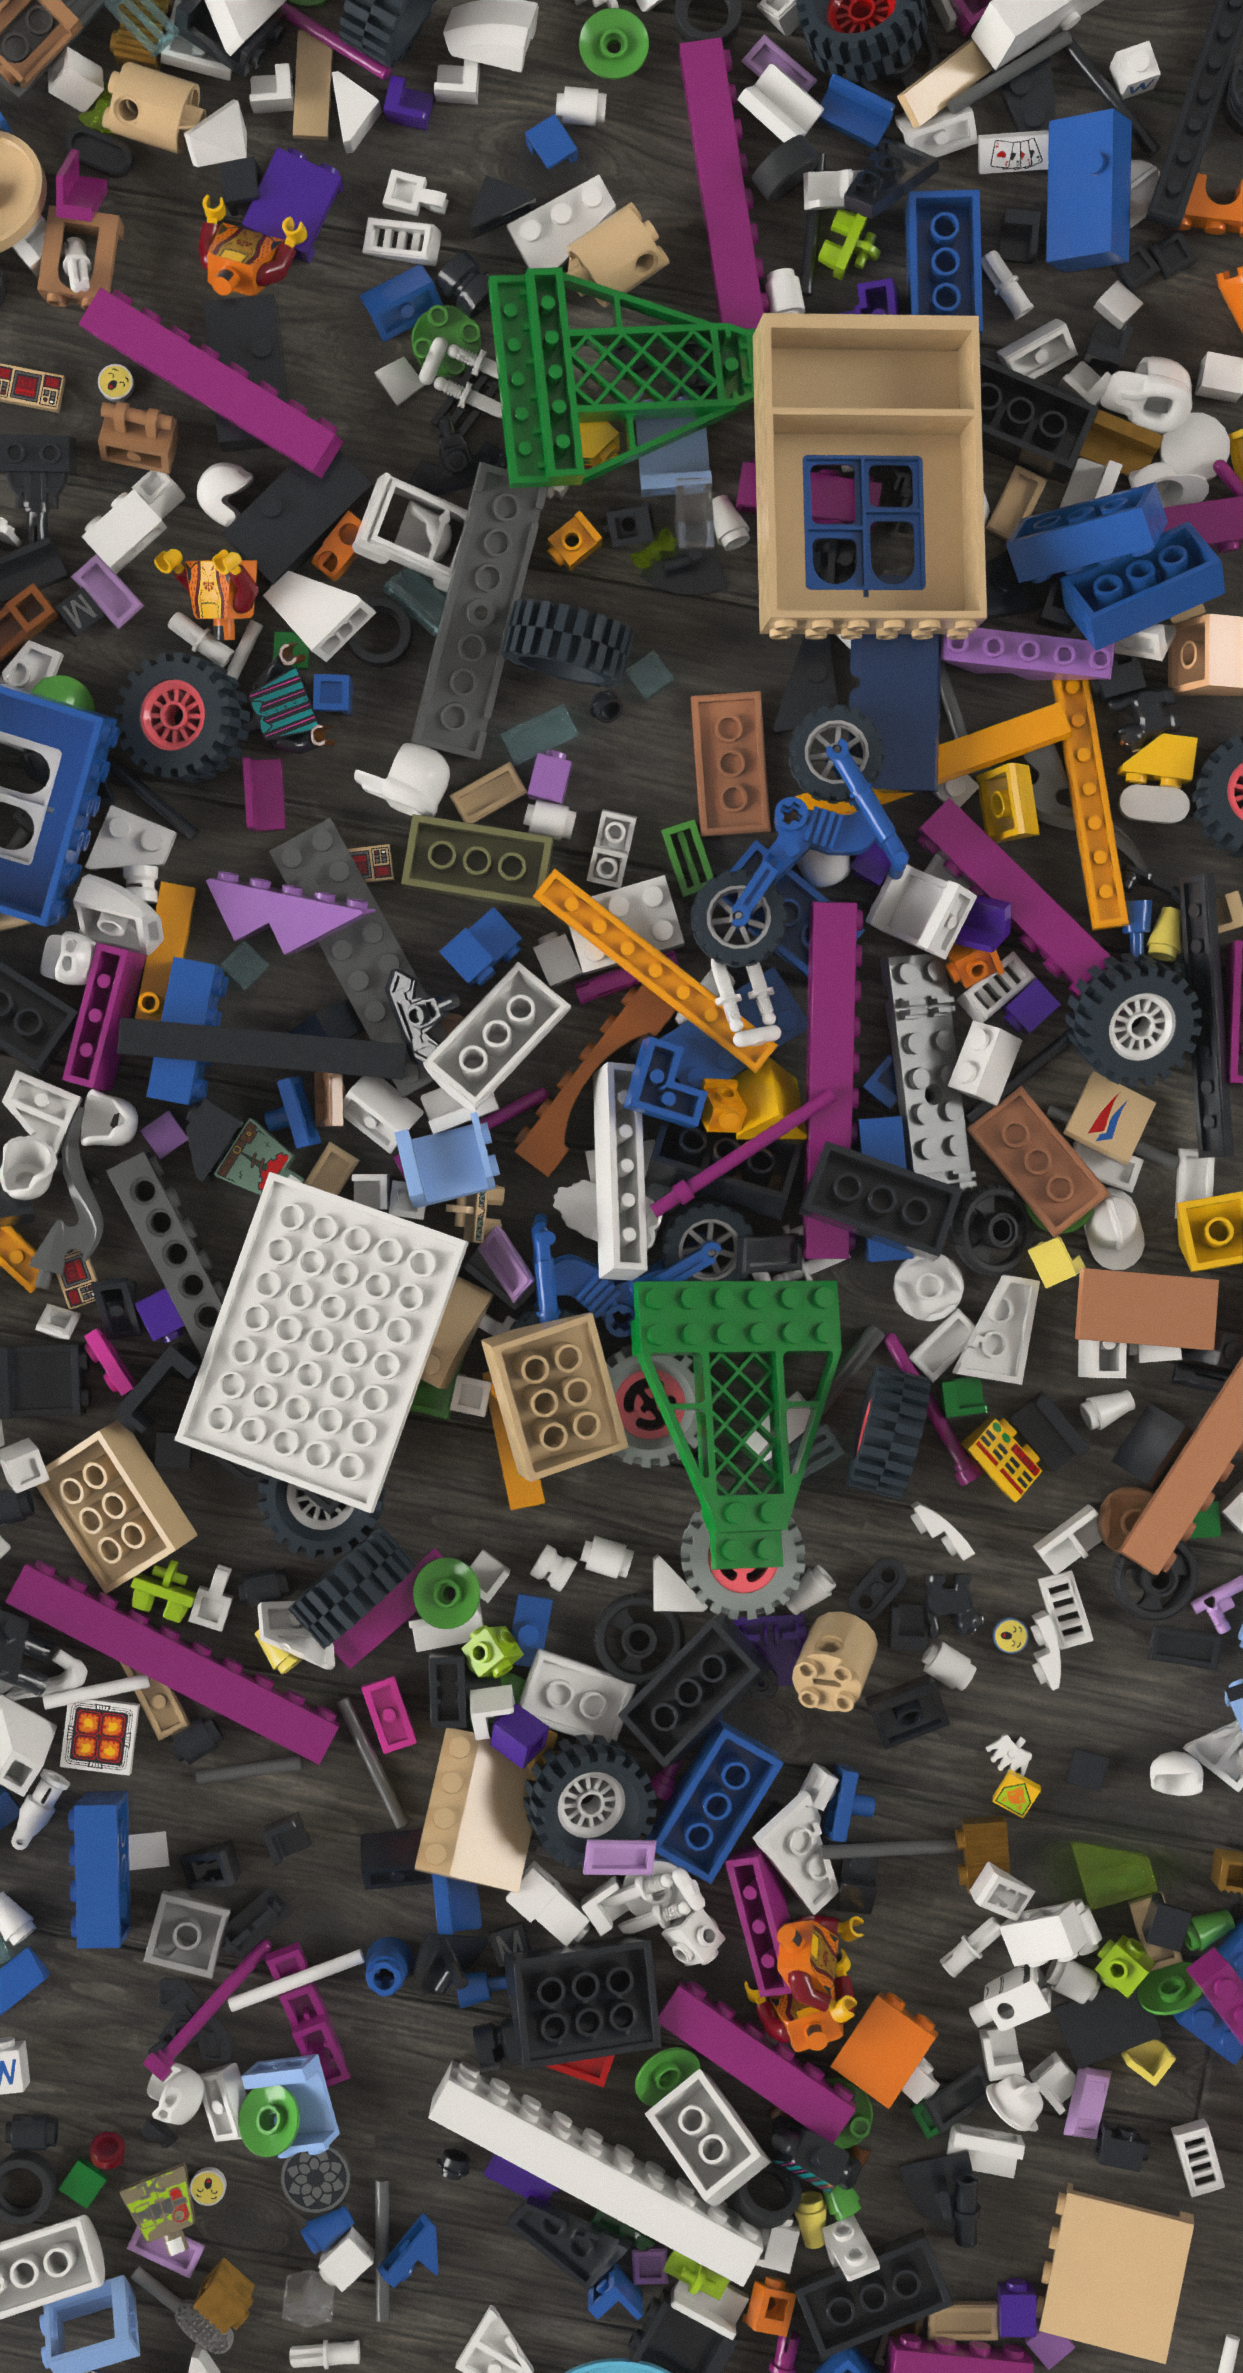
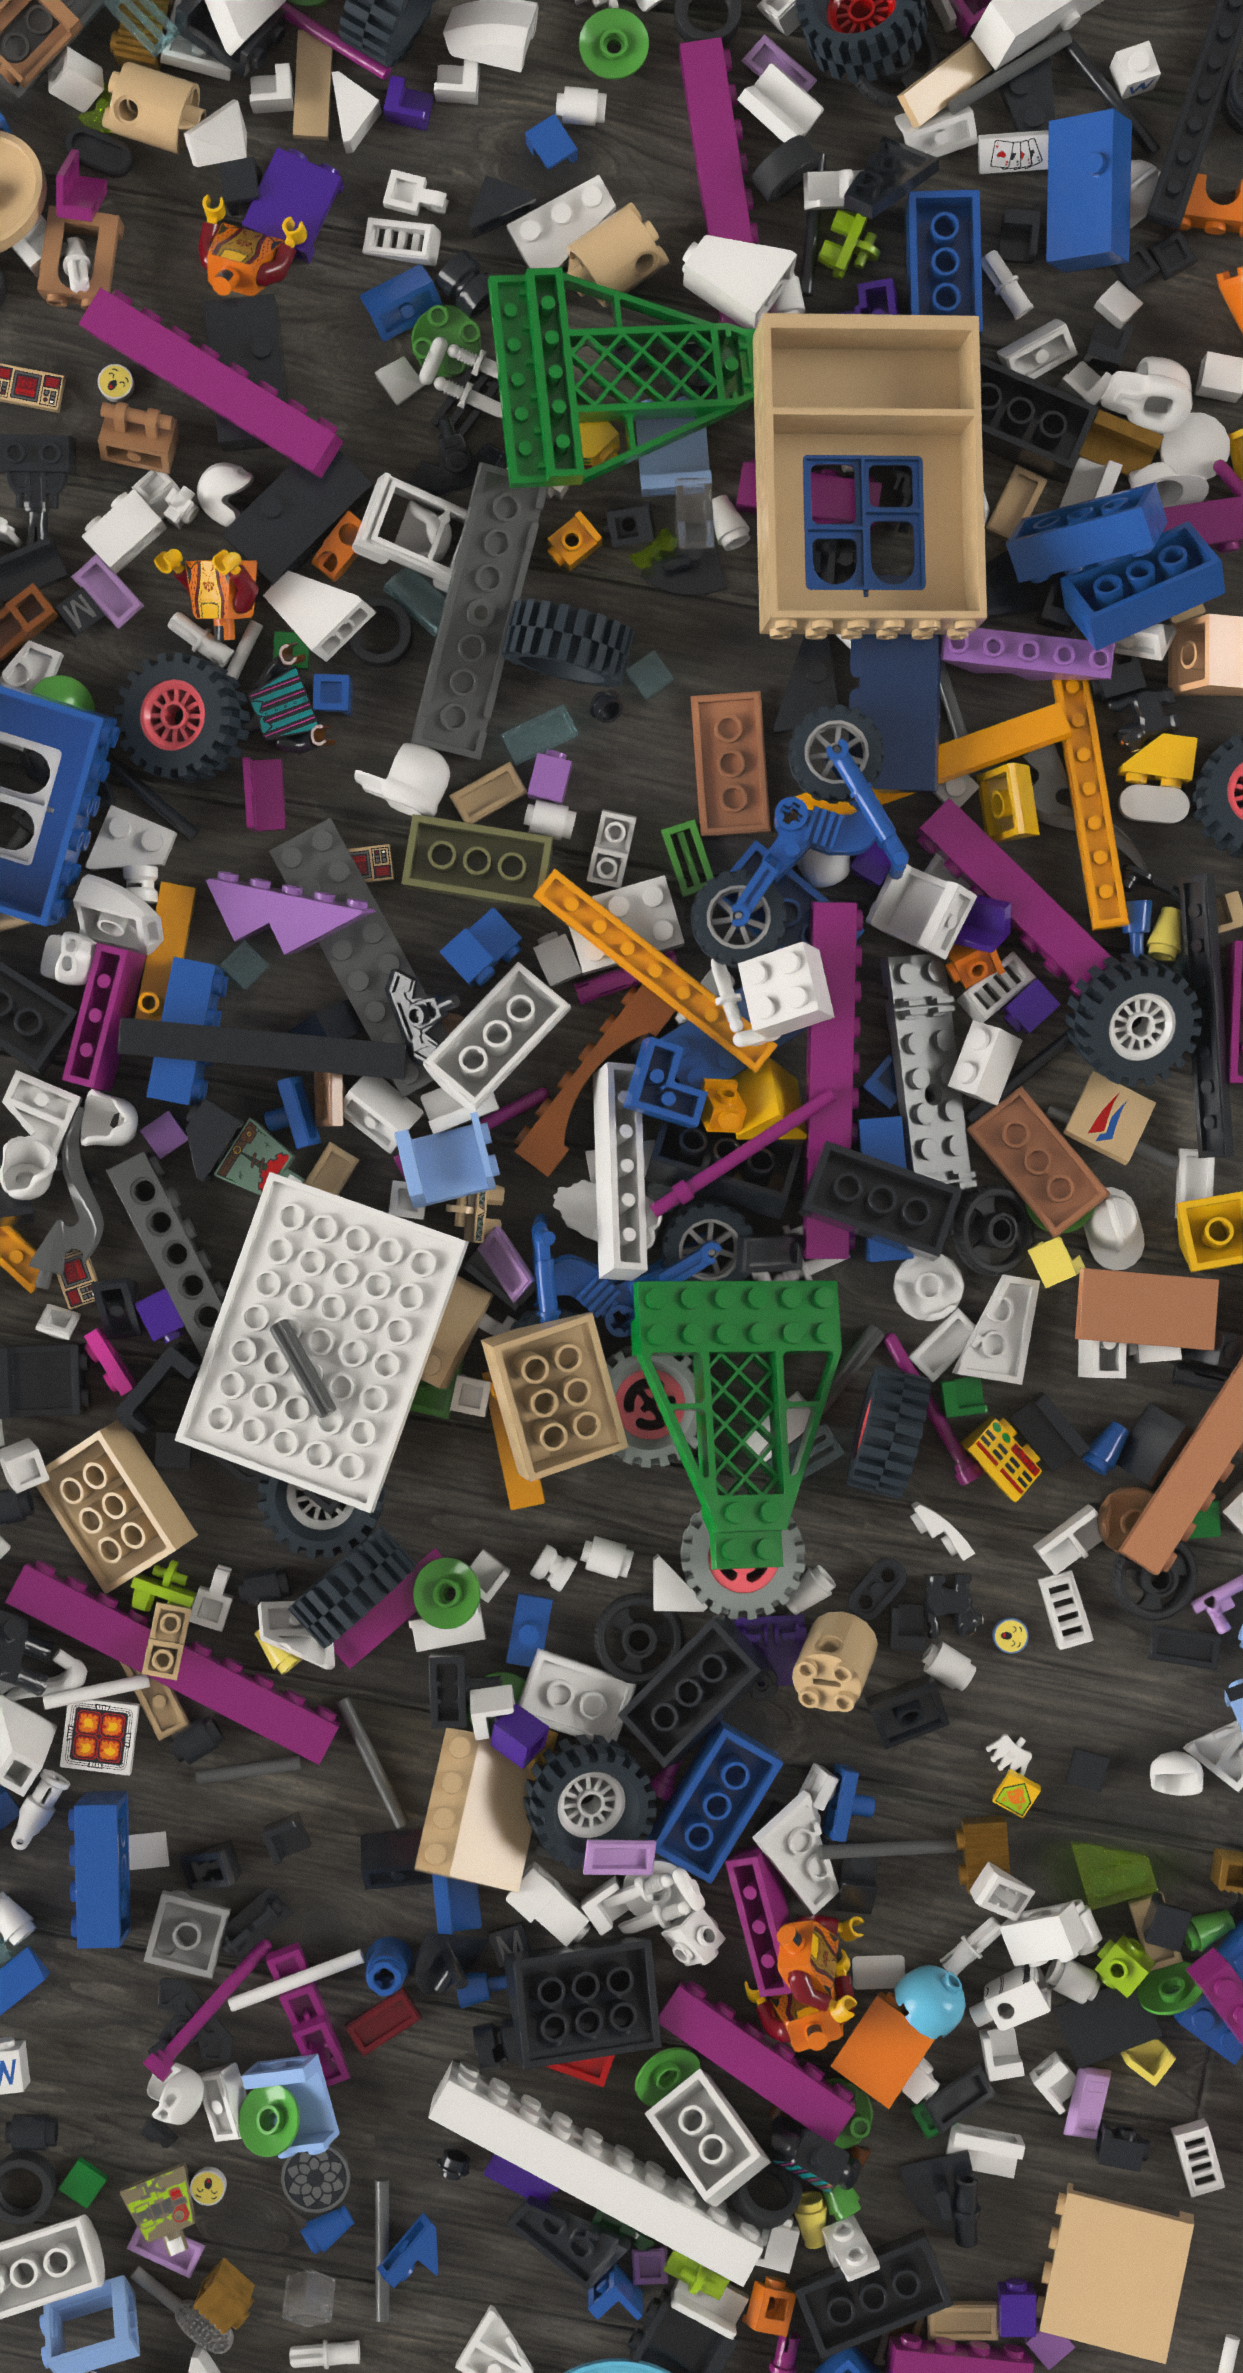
(107, 2150): dark red tile -> none
(166, 1641): none -> tan slope
(181, 507): none -> white plate
(303, 1368): none -> dark grey axle
(346, 2260): white brick -> none
(372, 1190): white panel -> none
(383, 2021): none -> dark red tile
(389, 1714): dark pink plate -> none
(491, 1651): lime brick -> none
(737, 276): none -> white slope
(786, 990): none -> white brick
(856, 112): blue panel -> none
(877, 1971): none -> white sticker
(932, 1999): none -> medium azure cylinder
(1016, 2102): white piece -> none
(1048, 1659): white slope -> none
(1105, 1409): white cone -> none
(1106, 1449): none -> blue cone
(1109, 1170): white tile -> none

